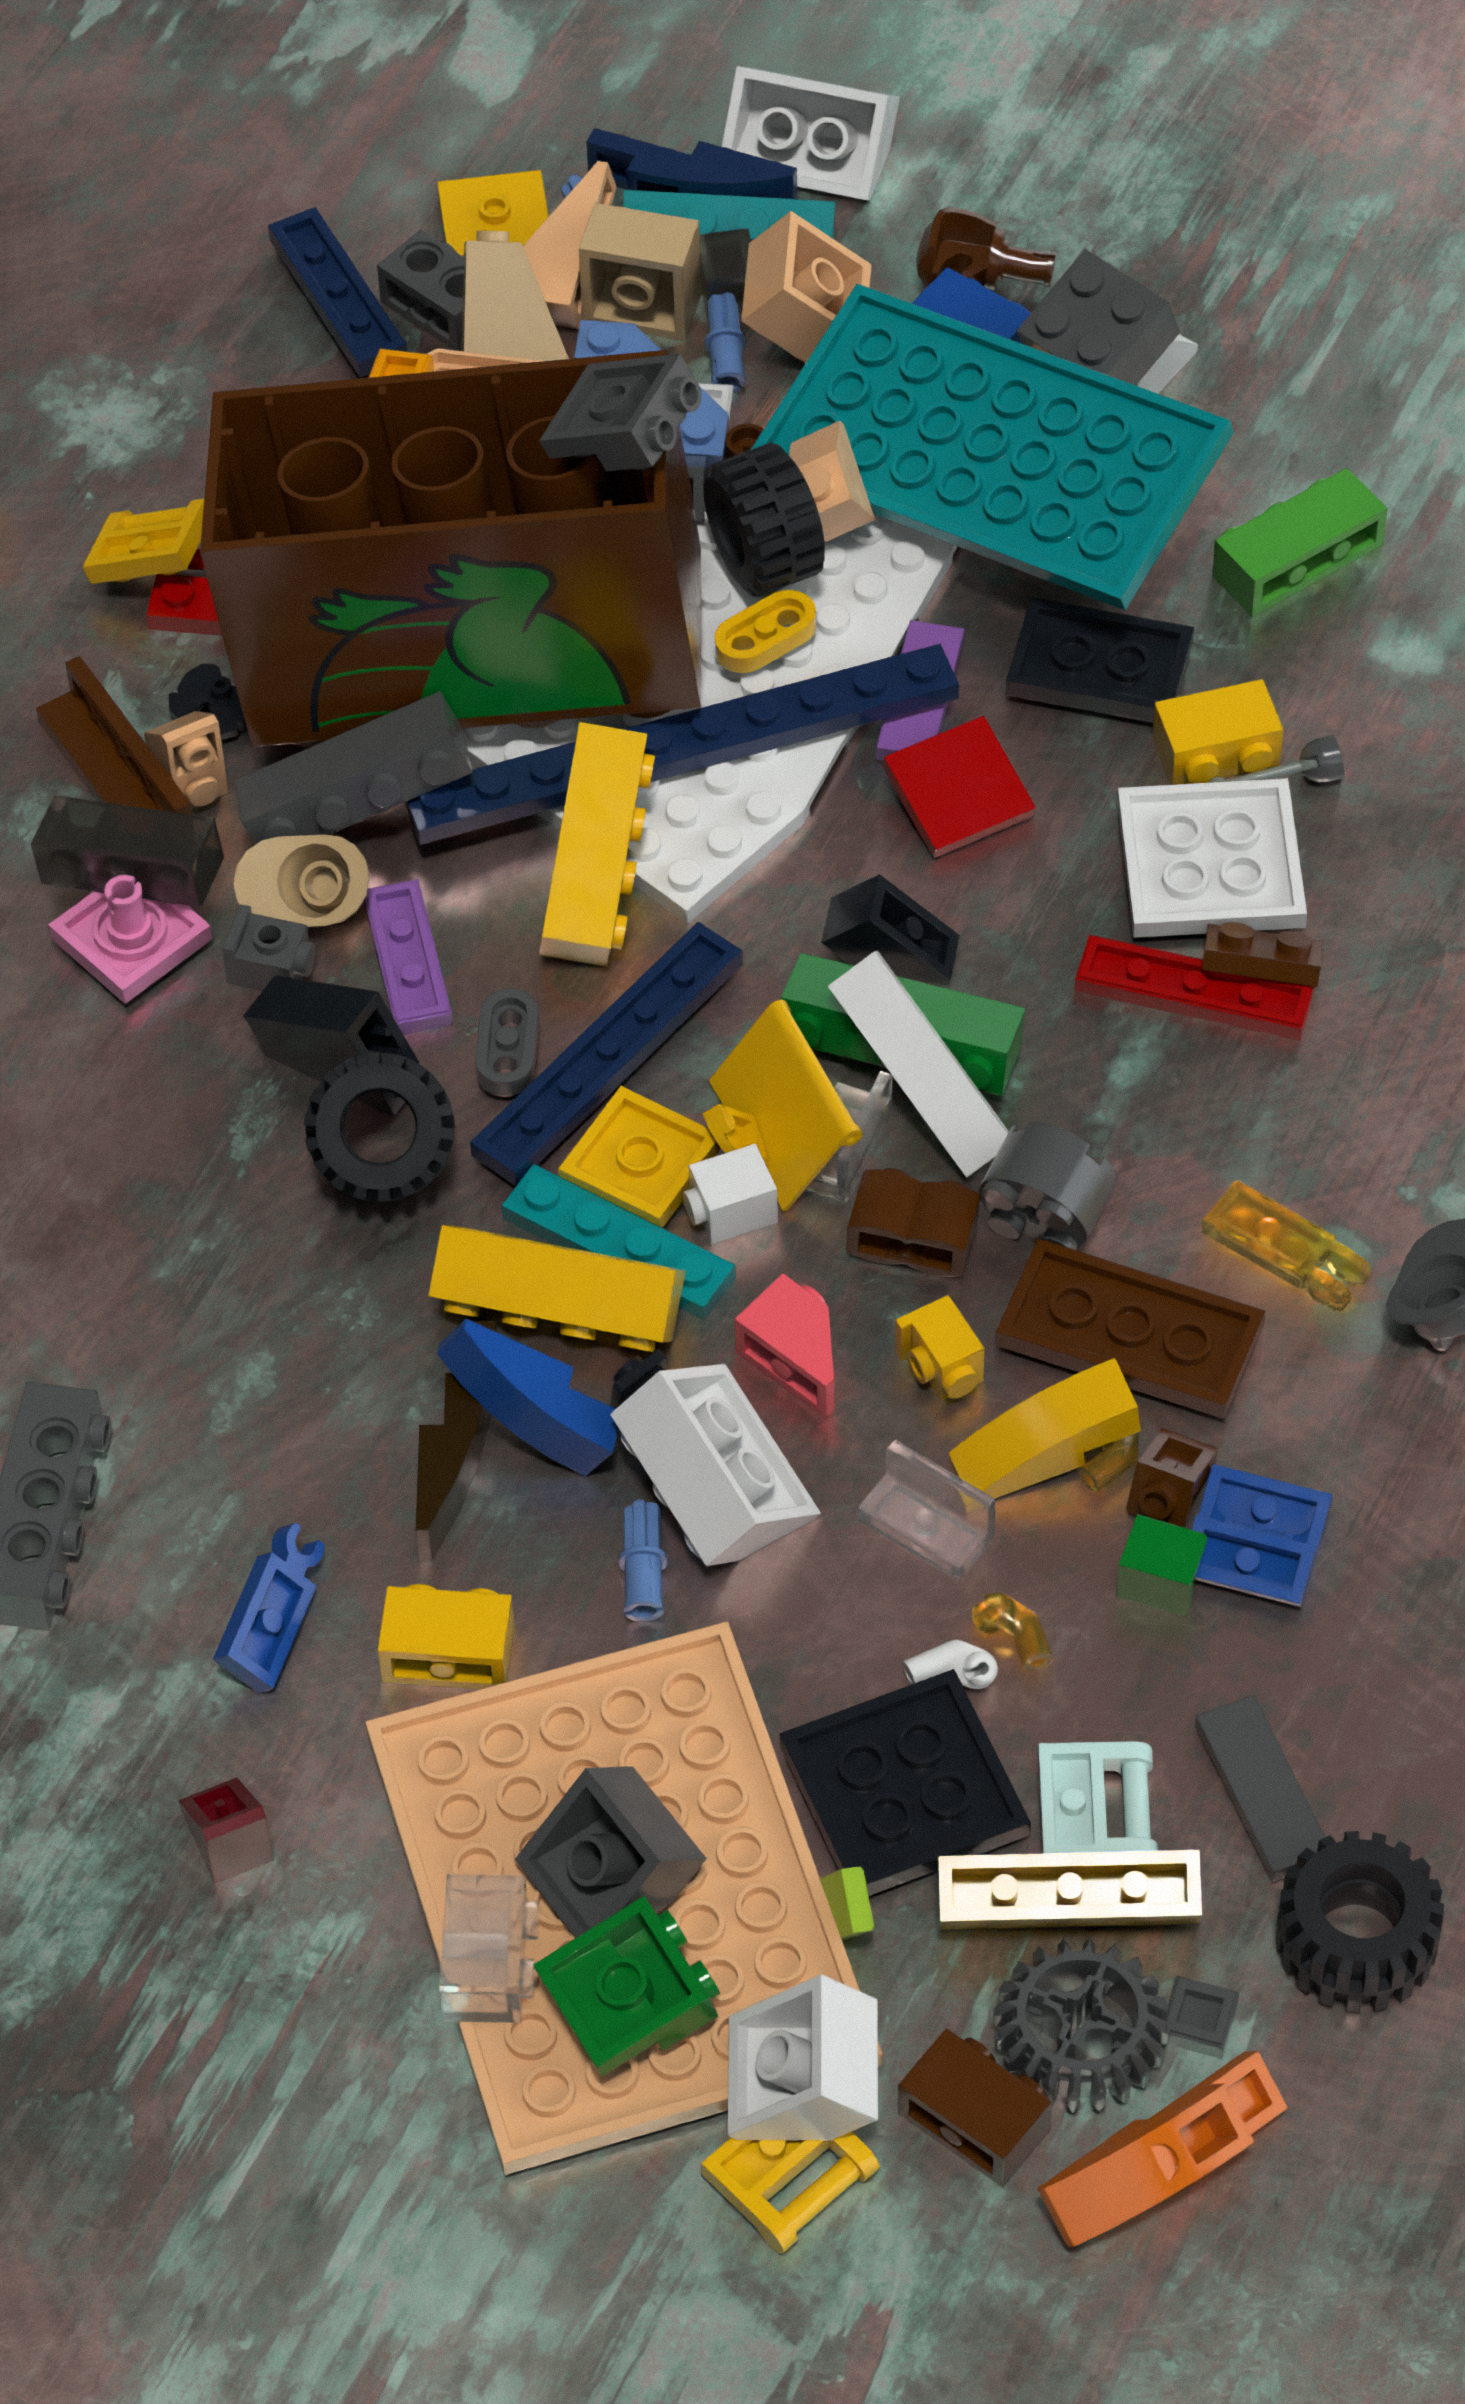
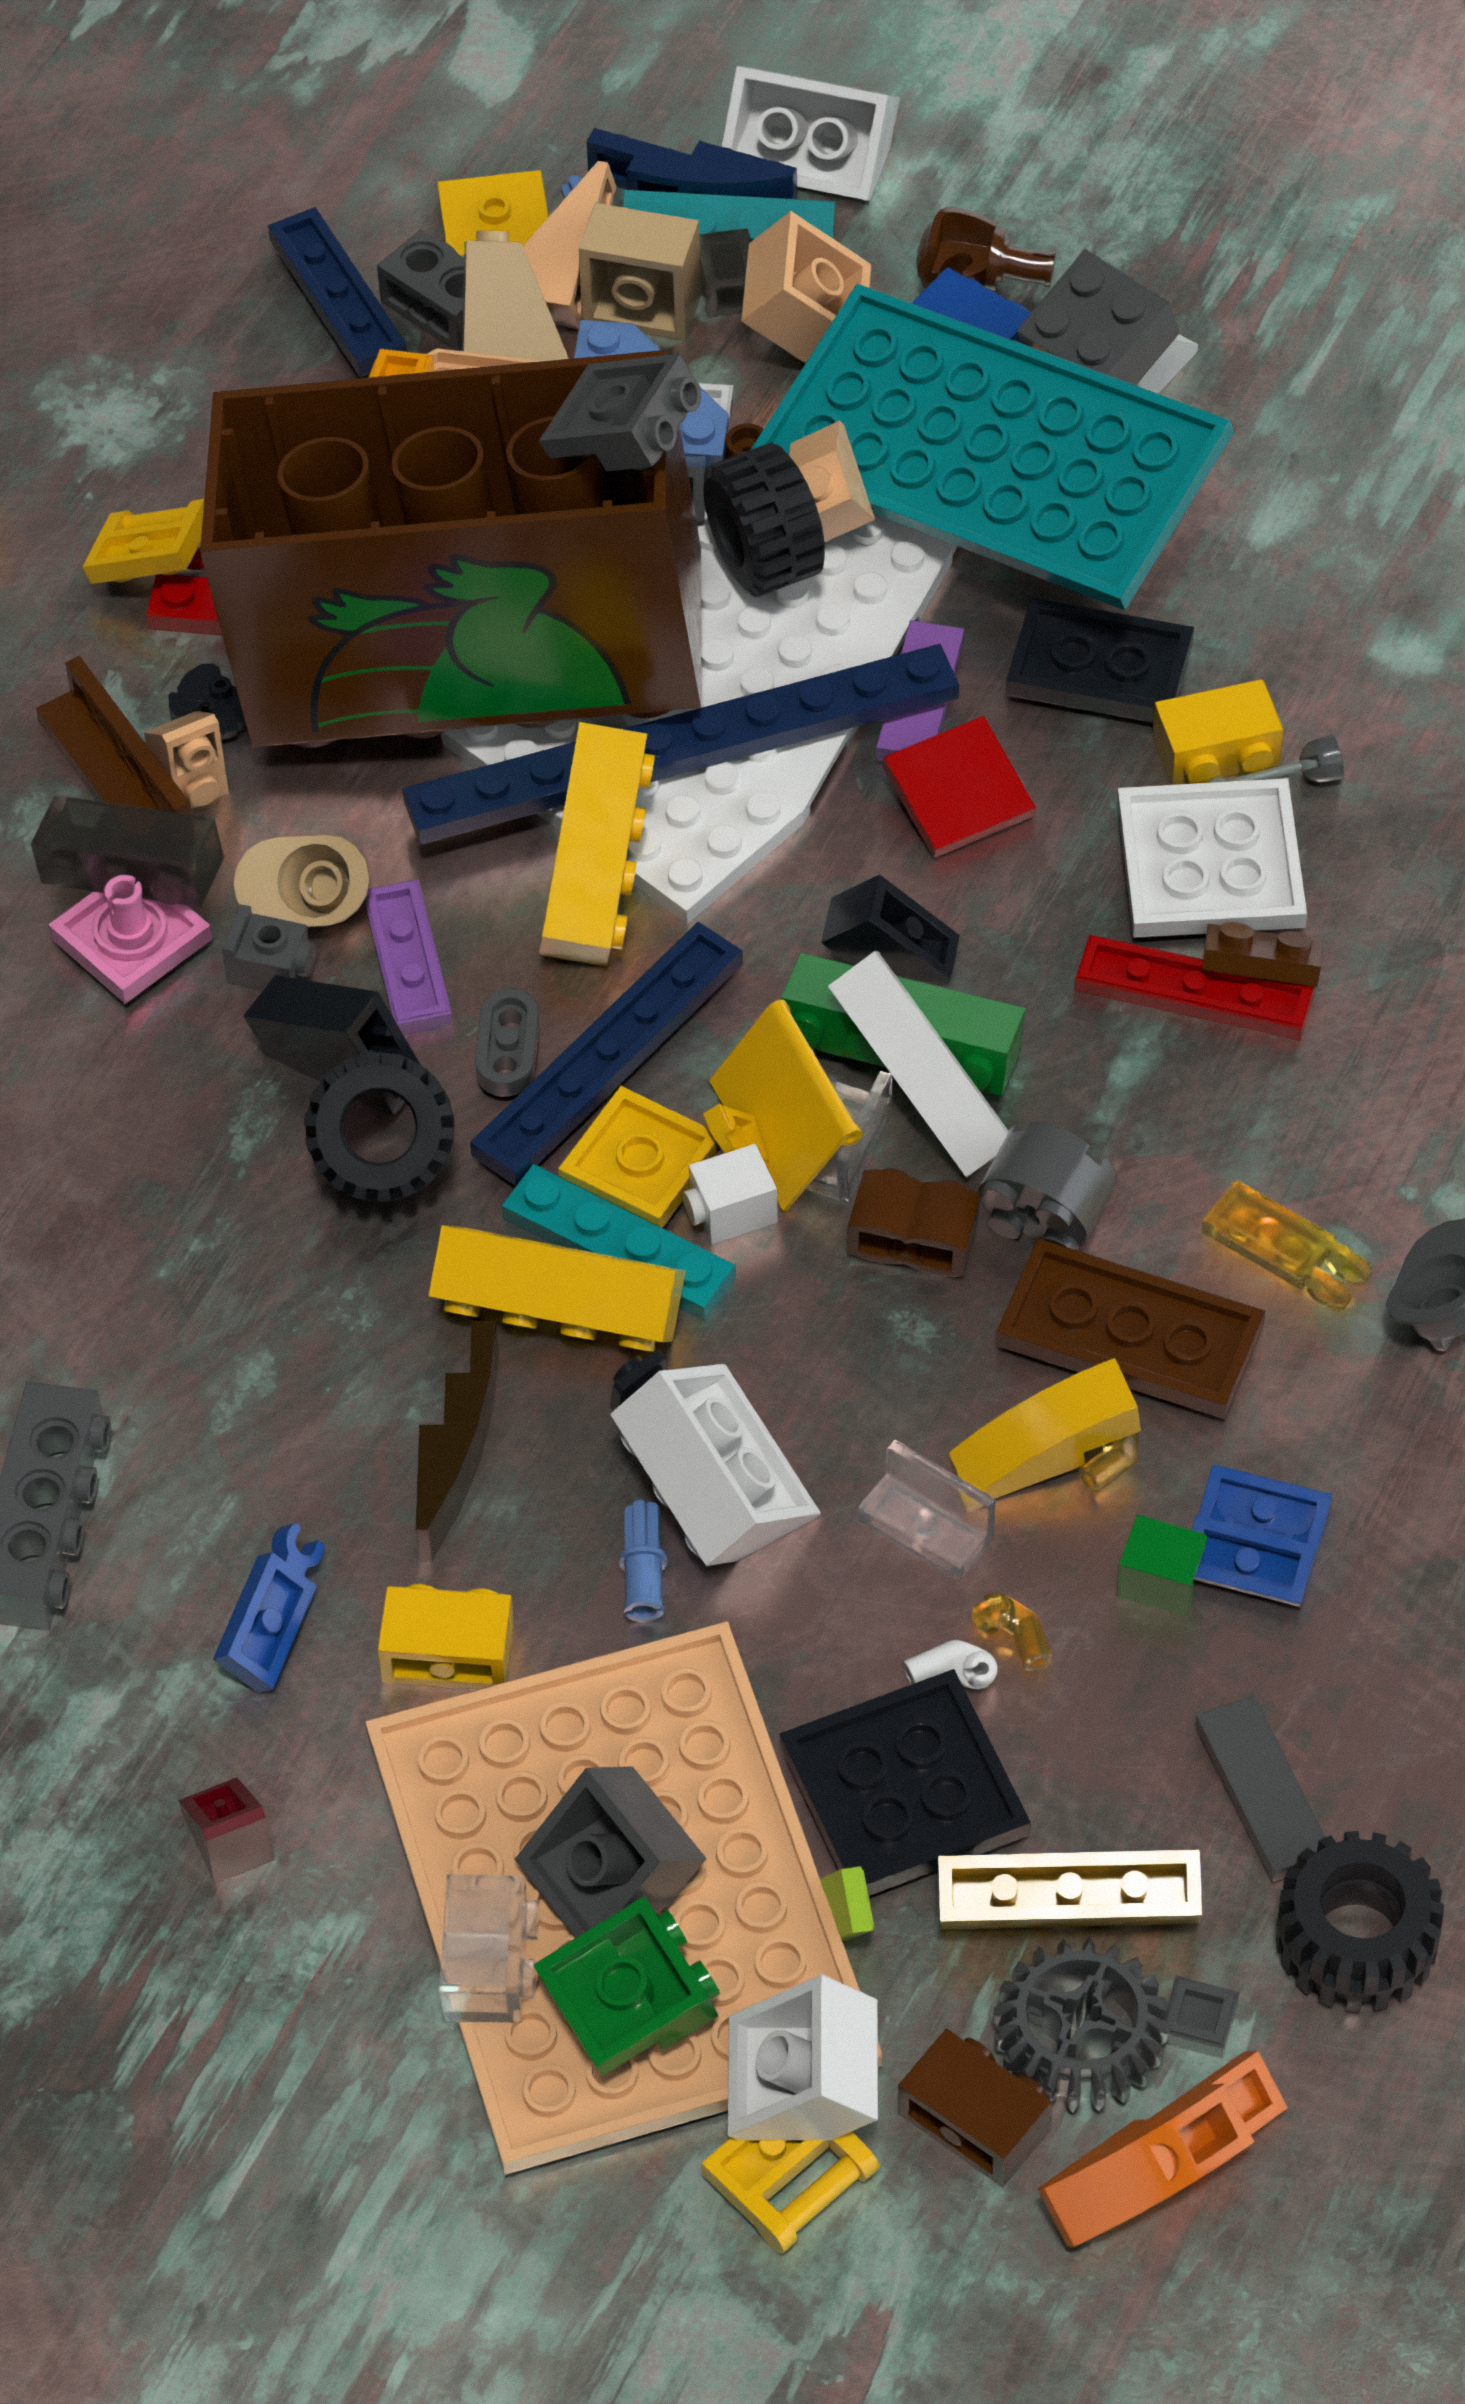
(356, 773): dark grey brick -> none
(531, 1396): blue slope -> none
(725, 341): medium blue axle -> none
(758, 632): yellow plate -> none
(790, 1341): coral slope -> none
(941, 1348): yellow brick -> none
(1075, 1796): light aqua plate -> none
(1170, 1477): reddish brown bracket -> none
(1299, 541): bright green brick -> none

